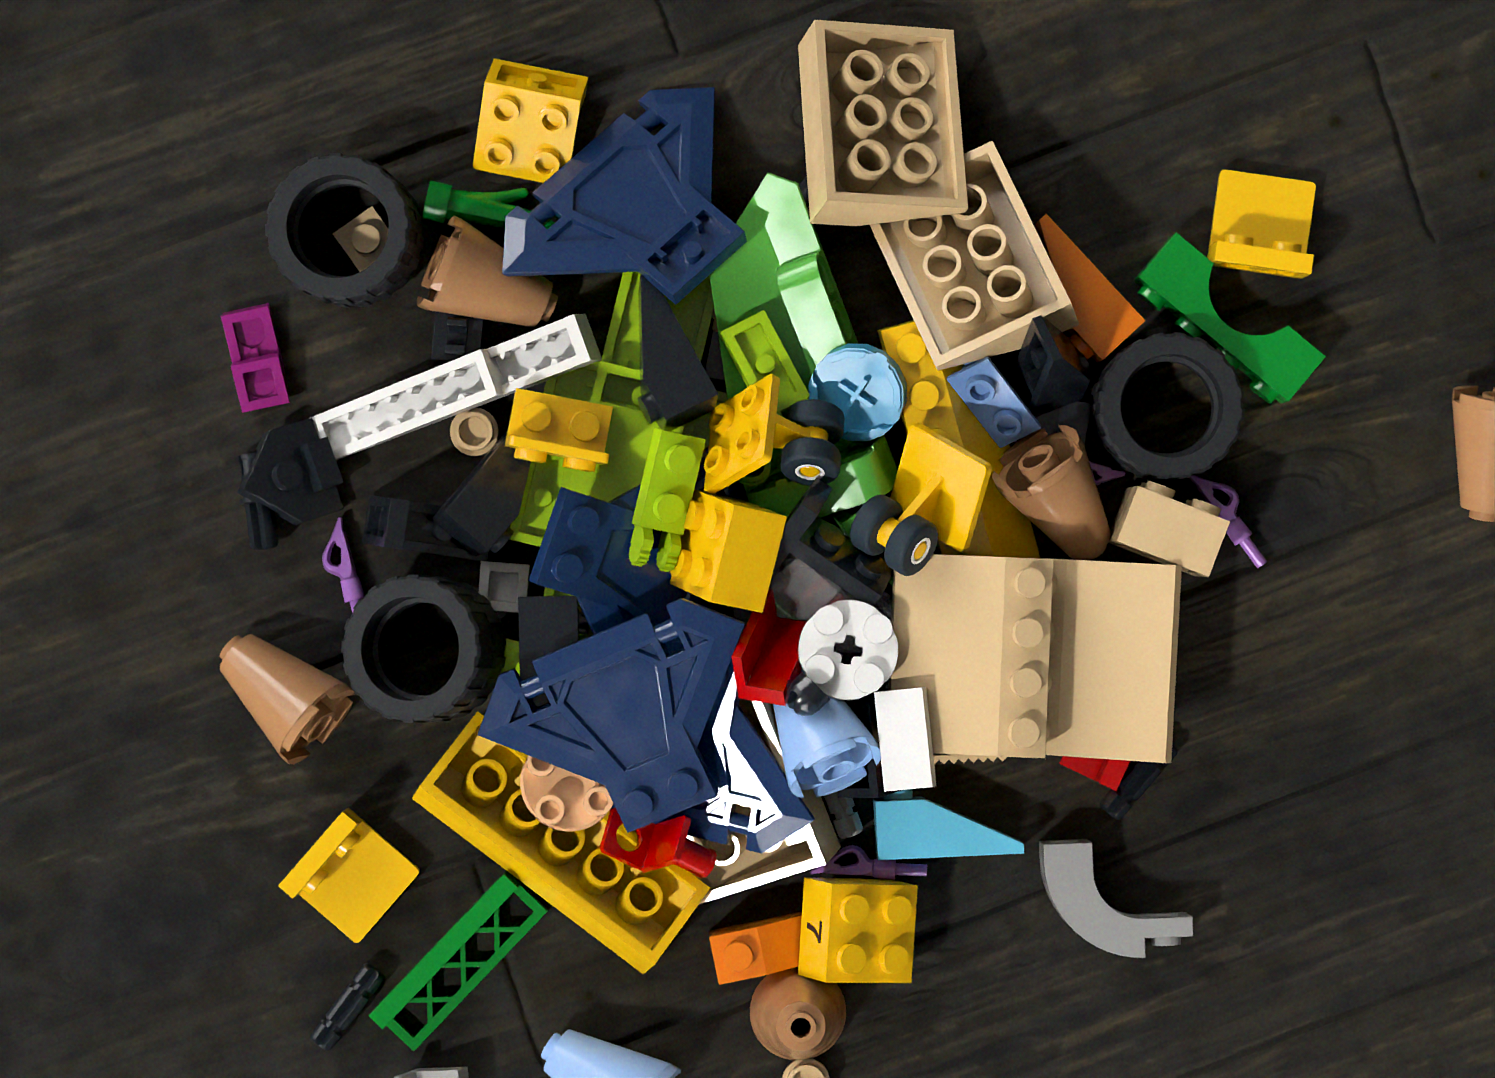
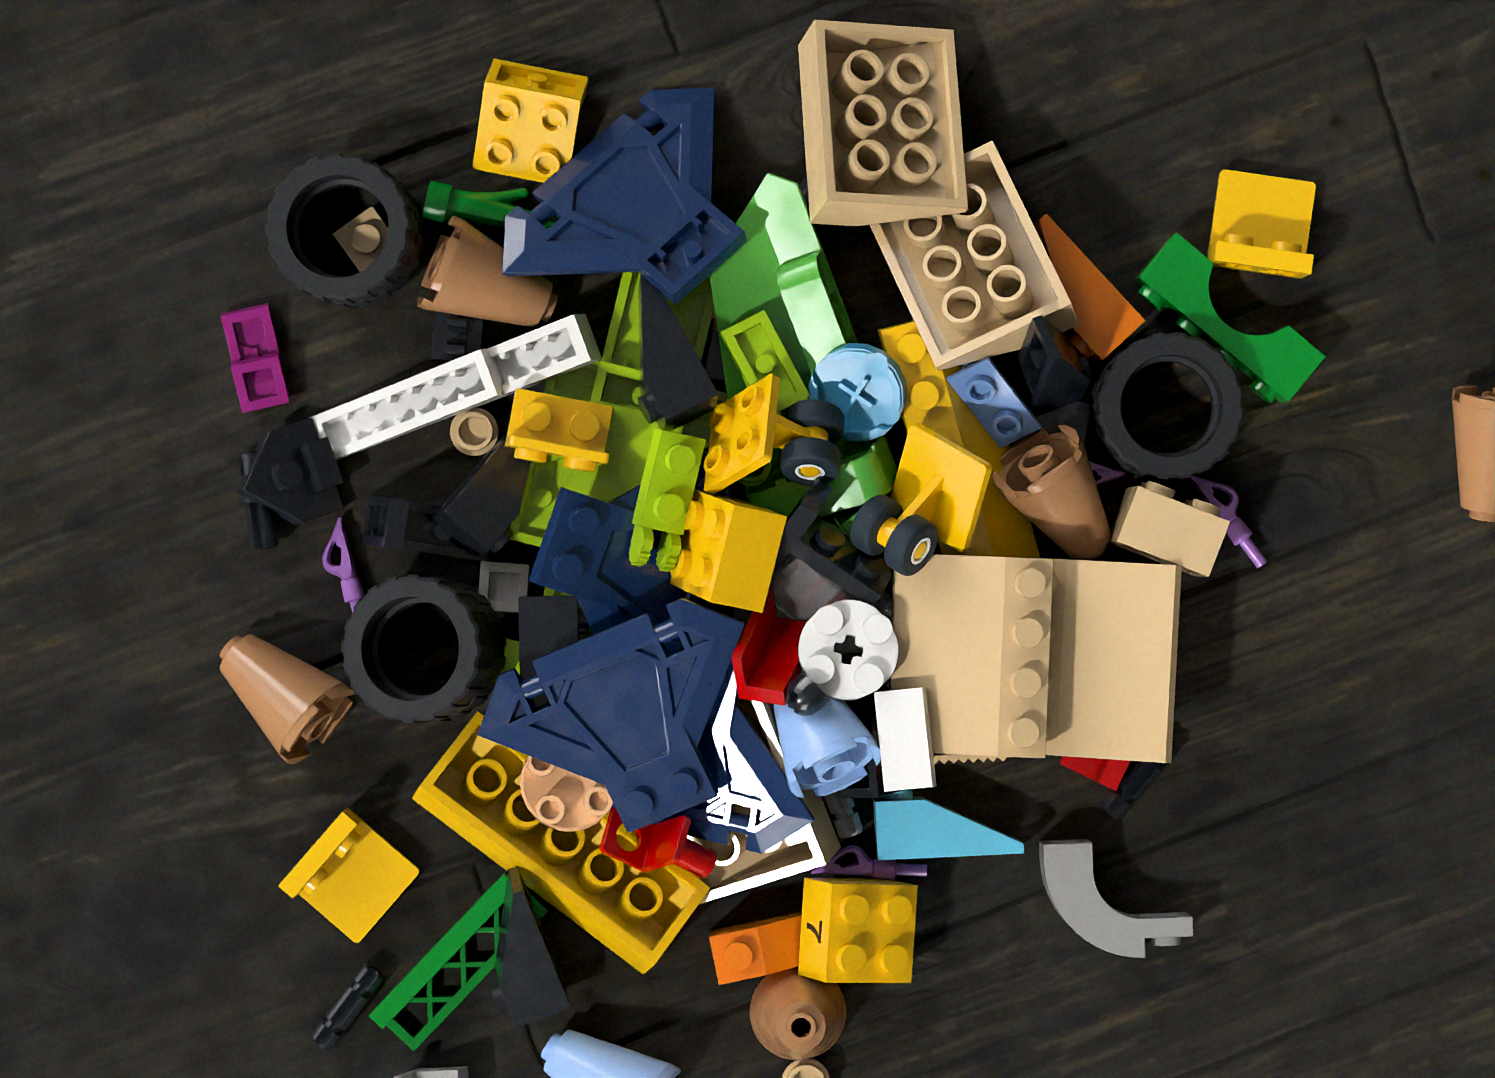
(525, 964): none -> black slope

